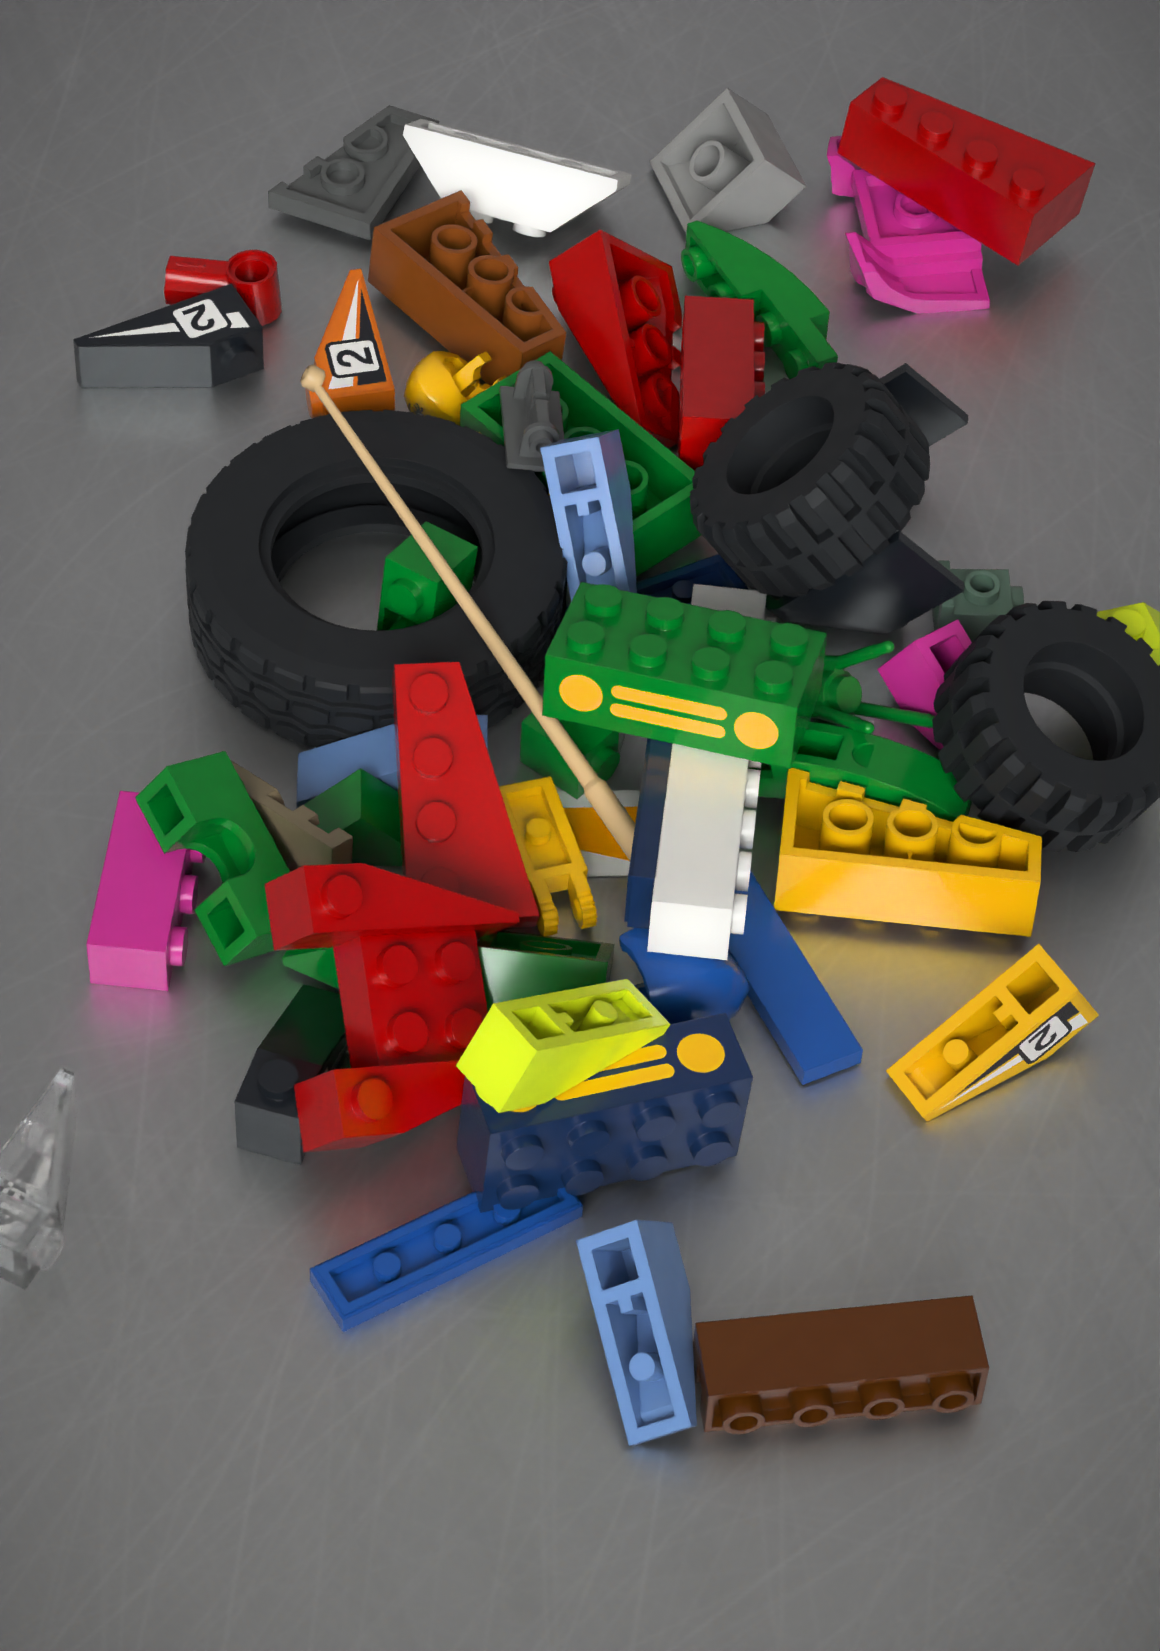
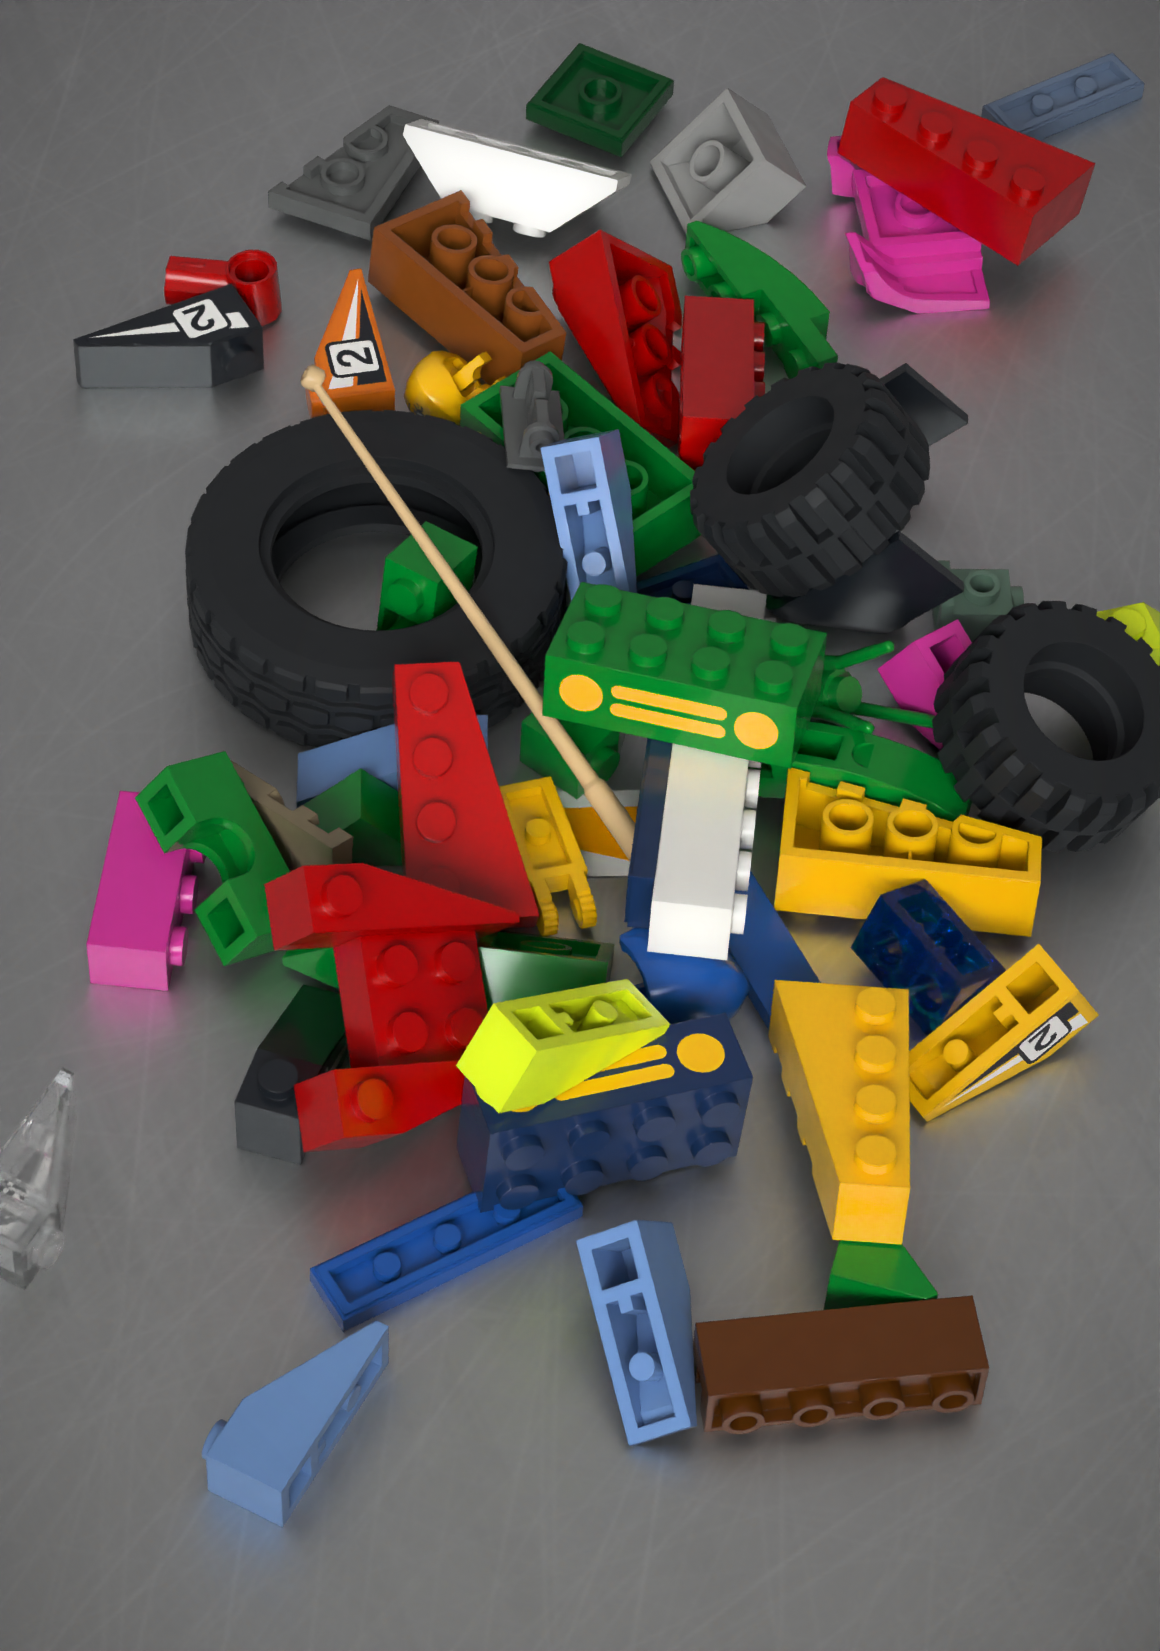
(292, 1425): none -> medium blue slope
(600, 99): none -> dark green plate
(850, 1088): none -> yellow wedge
(875, 1276): none -> green slope
(925, 947): none -> clear blue brick
(1067, 98): none -> sand blue tile

